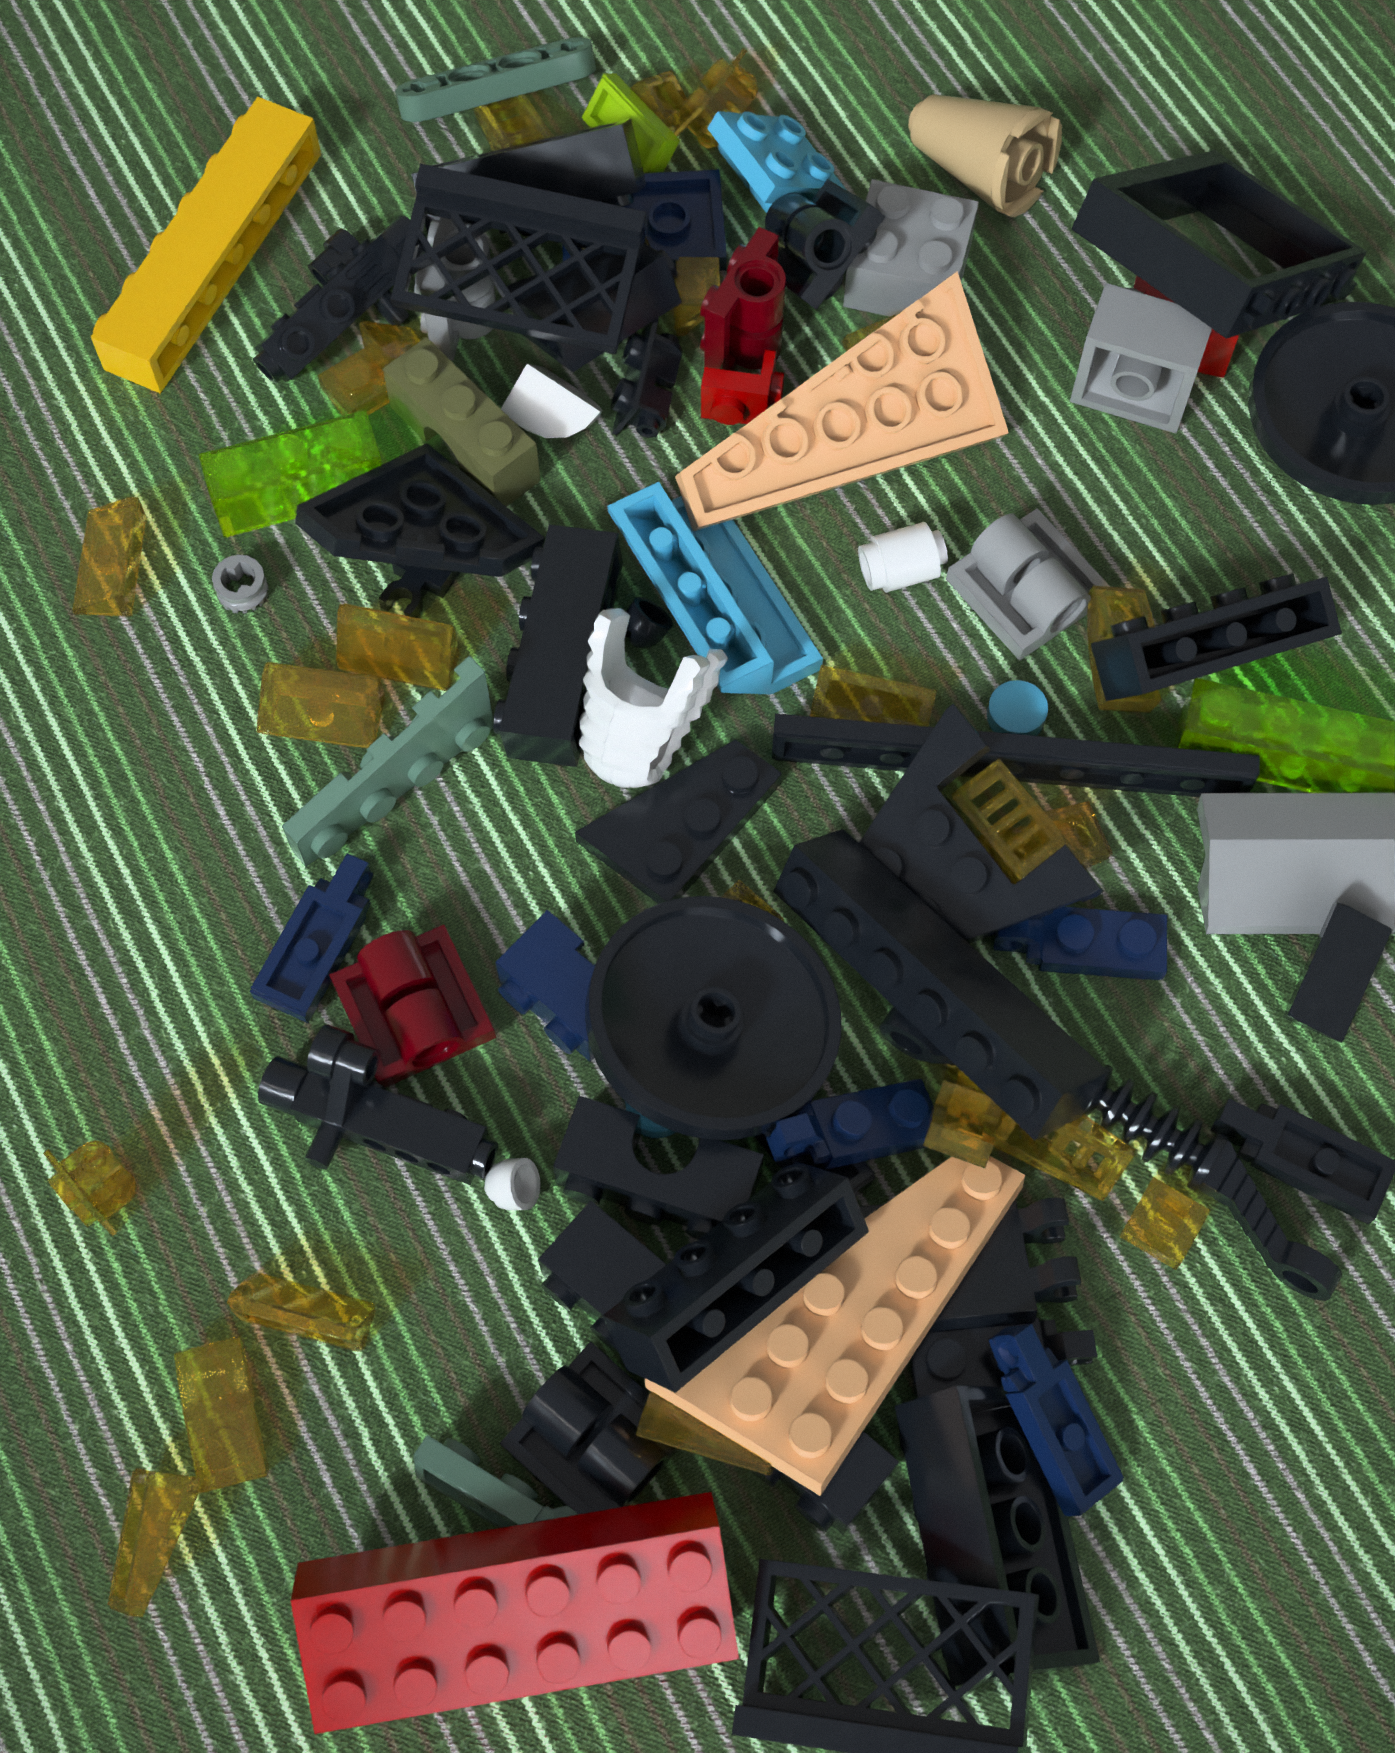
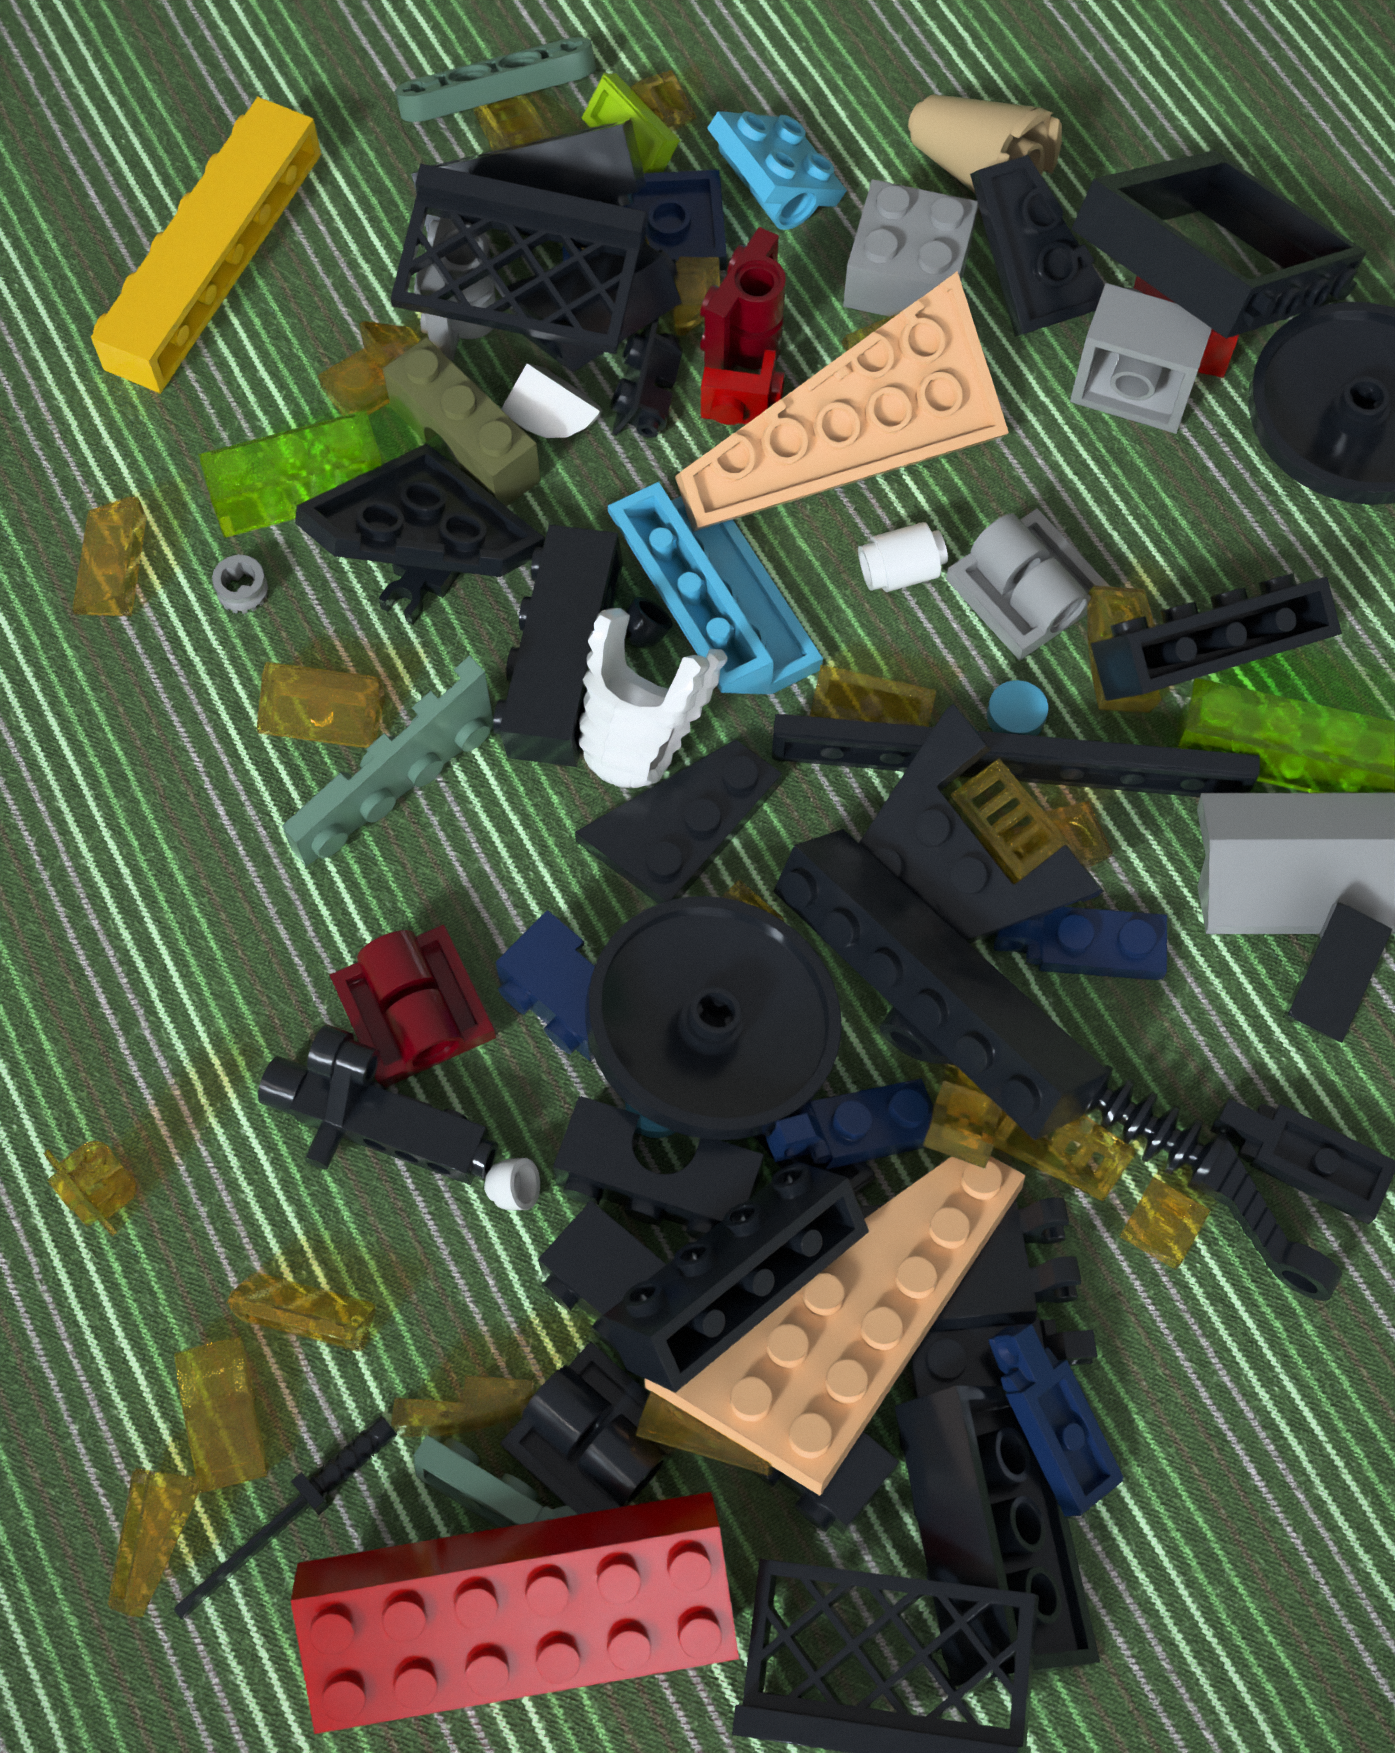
(313, 1490): none -> black sword
(315, 941): dark blue hinge -> none
(351, 281): black piece -> none
(396, 647): clear yellow slope -> none
(484, 1404): none -> clear yellow slope
(727, 91): clear yellow hinge -> none
(820, 238): black plate -> none
(1035, 253): none -> black wing

